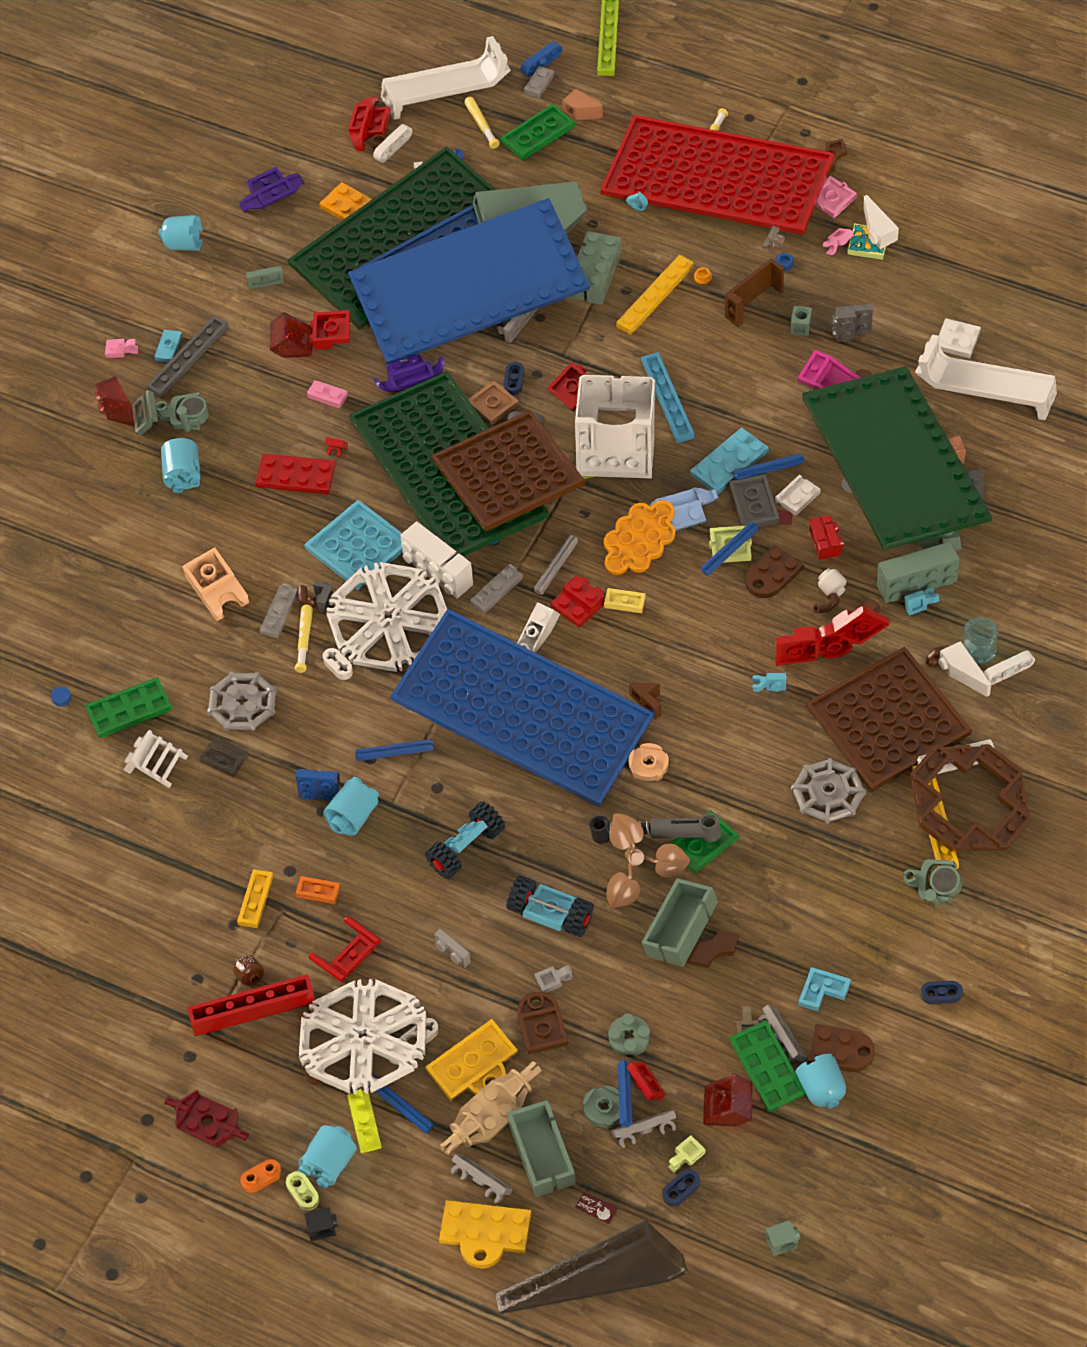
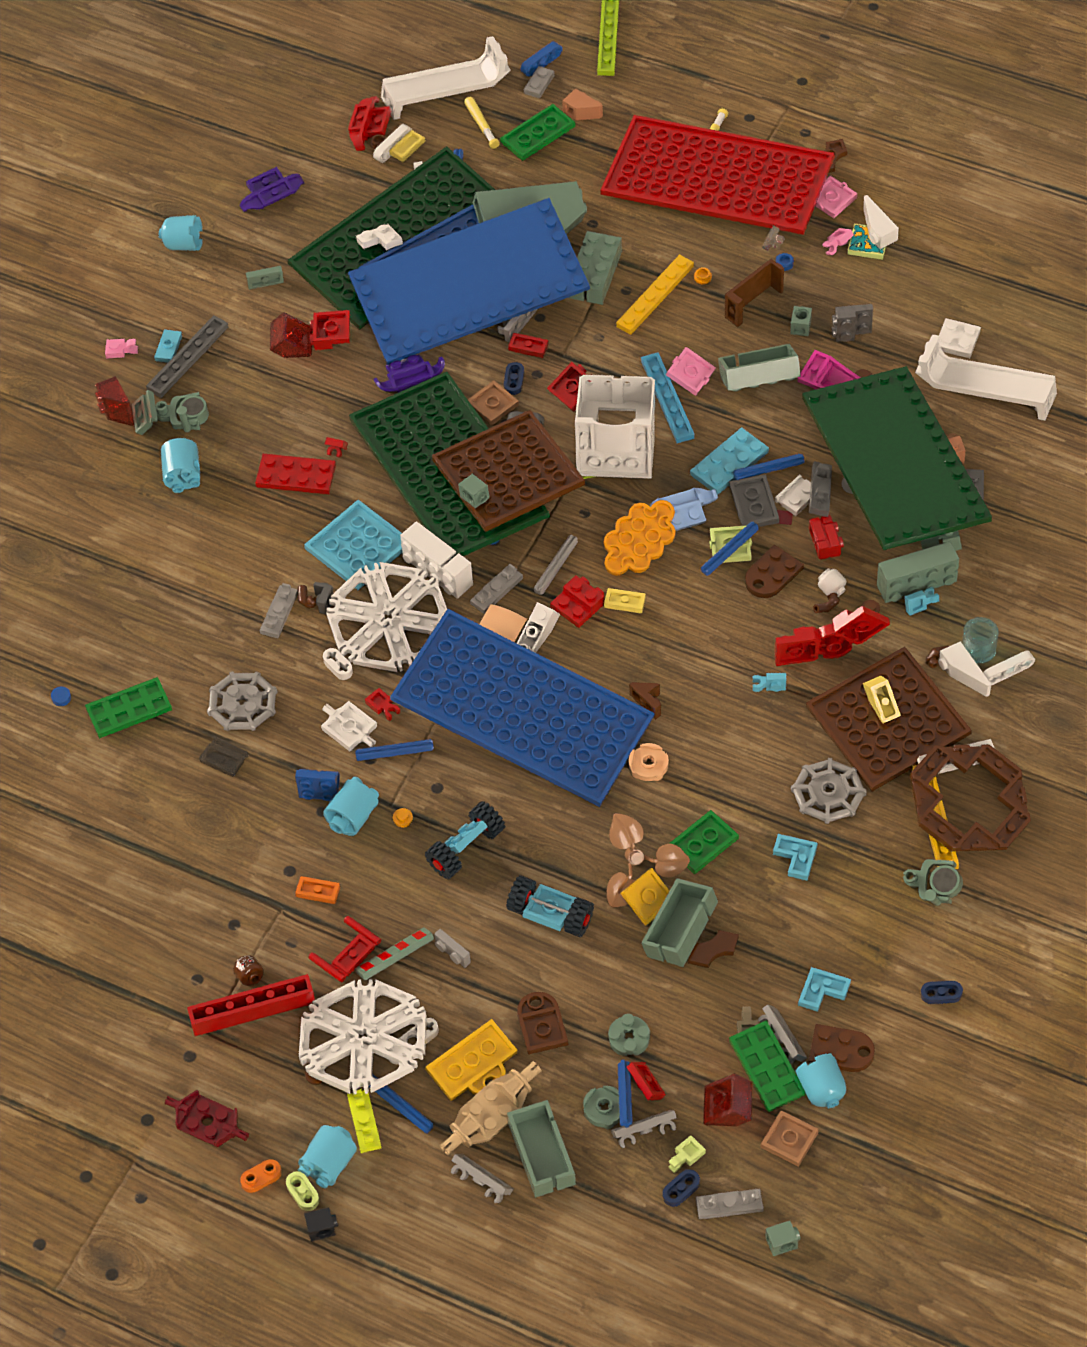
(144, 750): white plate -> none
(214, 582): light nougat brick -> none
(255, 898): yellow plate -> none
(304, 632): light yellow piece -> none
(327, 394): bright pink plate -> none
(343, 201): light orange plate -> none
(349, 726): none -> white plate
(381, 702): none -> red plate
(383, 234): none -> white plate
(394, 953): none -> sand green tile
(402, 817): none -> light orange plate
(407, 146): none -> light yellow plate
(473, 491): none -> sand green brick
(484, 1230): yellow plate -> none
(503, 622): none -> light nougat slope
(528, 345): none -> red plate
(550, 979): light grey plate -> none
(596, 1207): dark red sticker -> none
(618, 1264): clear smoke slope -> none
(637, 201): medium azure tile -> none
(646, 895): none -> yellow plate
(690, 371): none -> bright pink plate
(705, 827): dark grey piece -> none
(729, 1204): none -> light grey plate
(759, 367): none -> piece
(789, 1138): none -> medium nougat plate
(800, 851): none -> medium azure plate
(820, 489): none -> dark grey hinge
(882, 698): none -> light yellow slope

